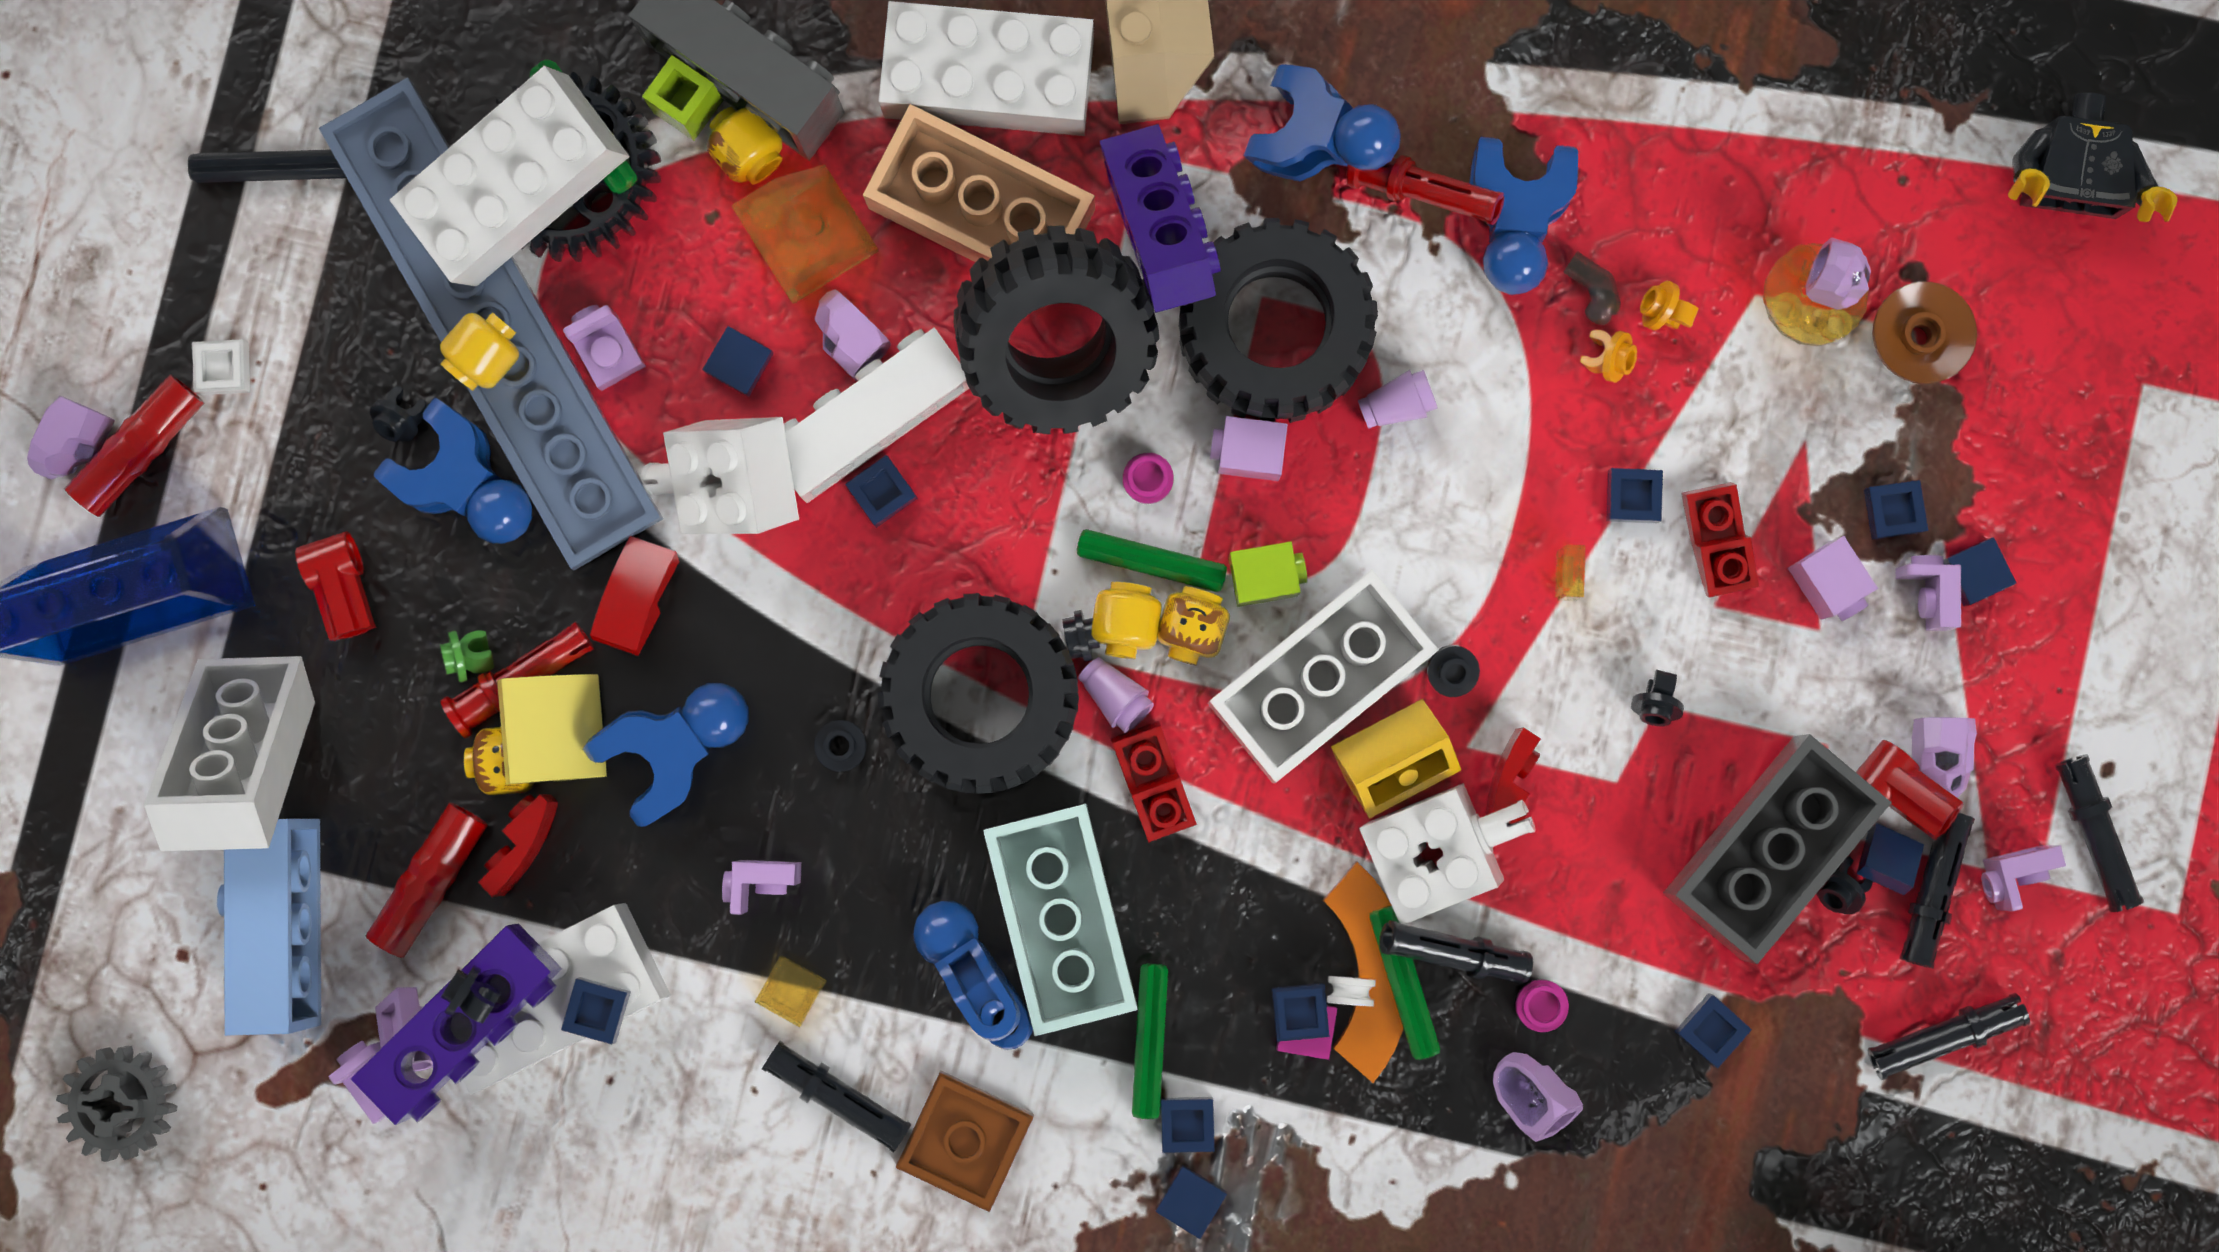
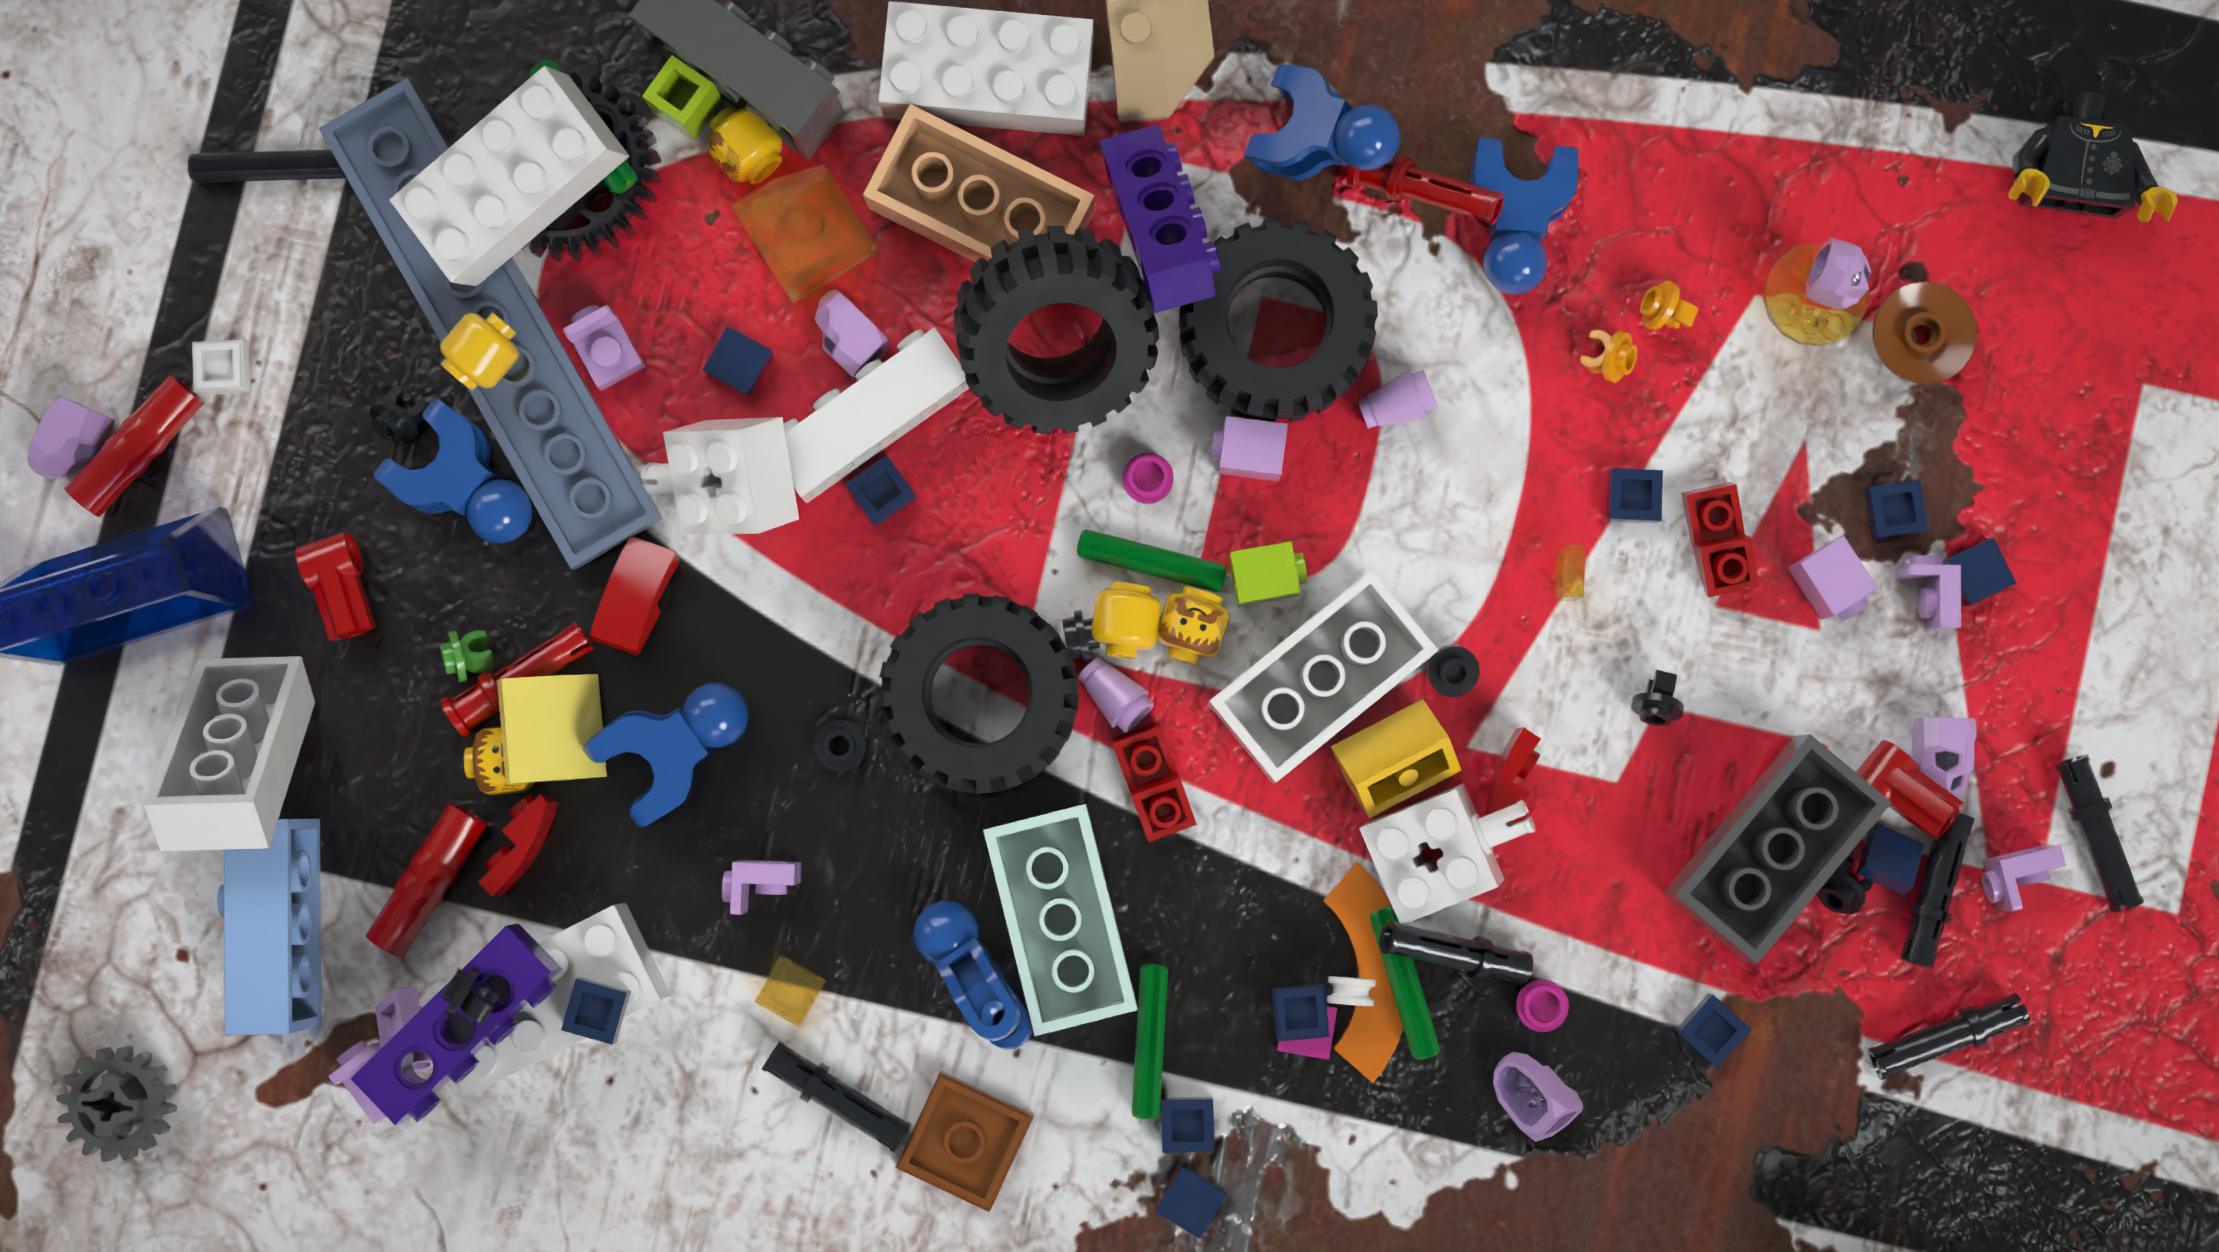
(1600, 286): clear smoke arm -> none

